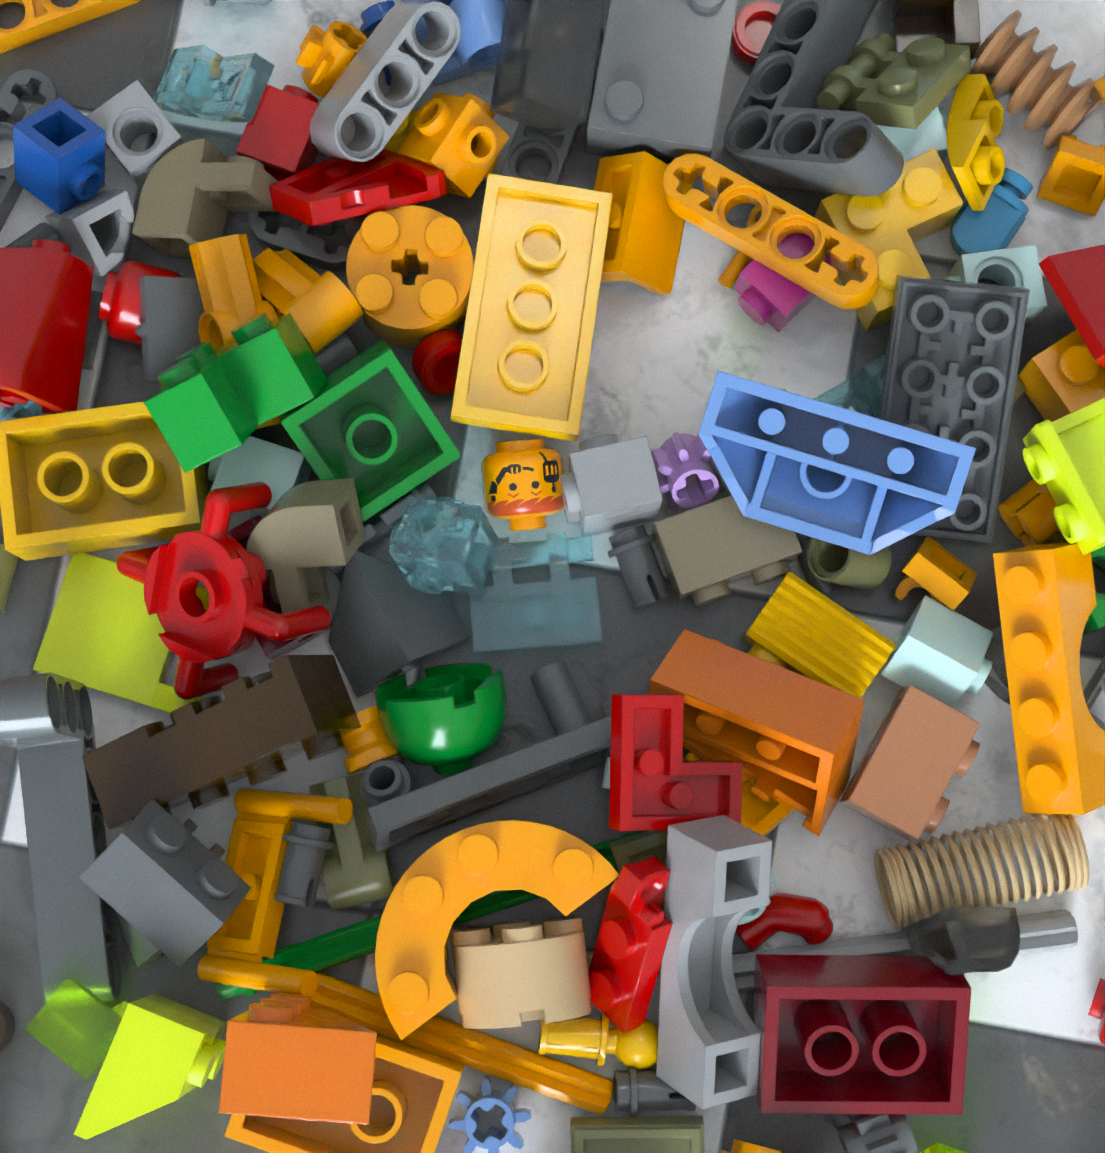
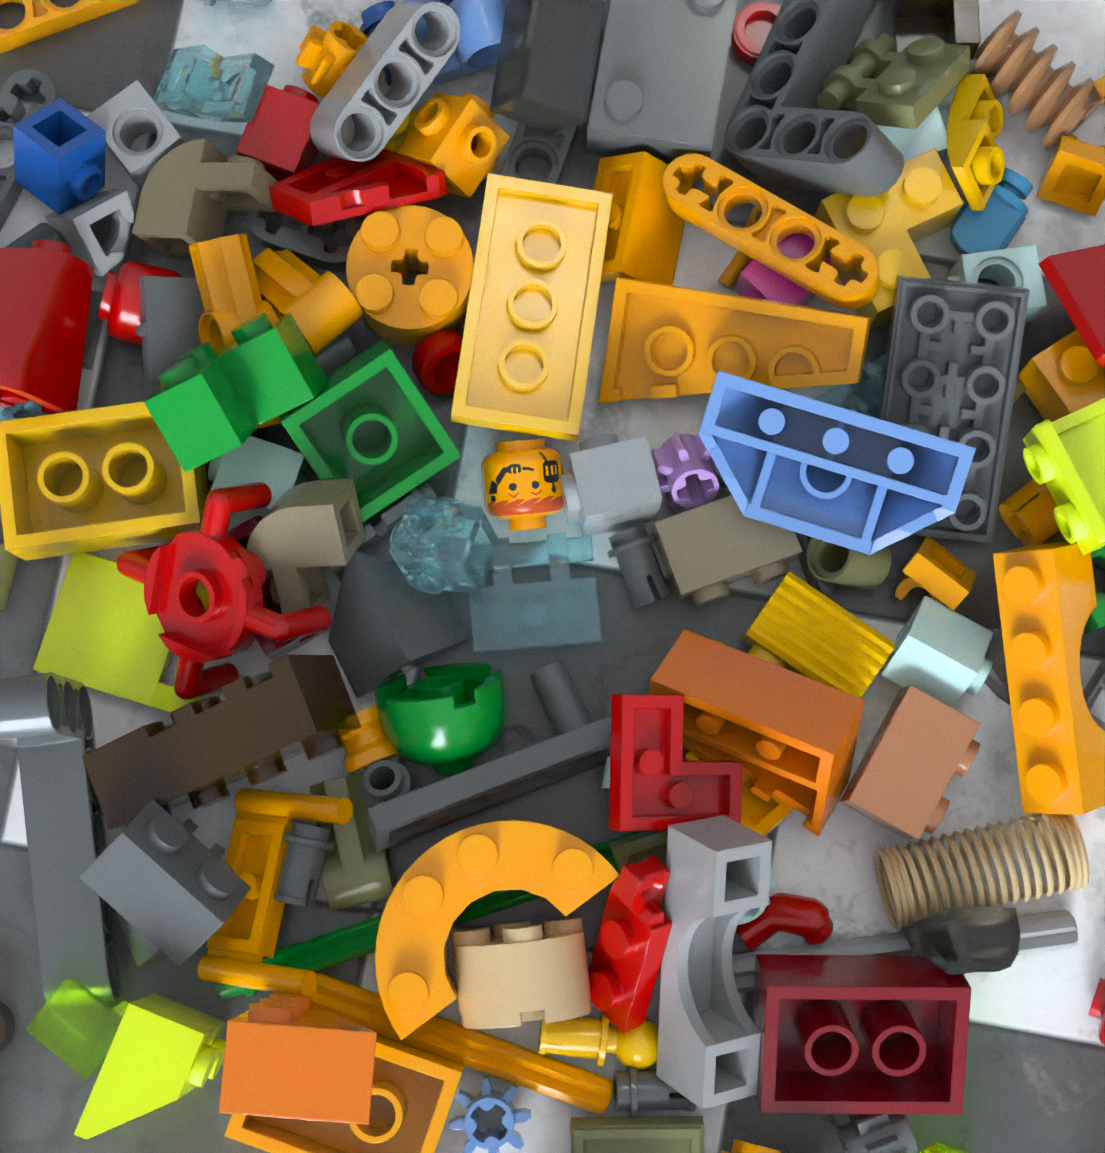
(678, 338): none -> light orange wing

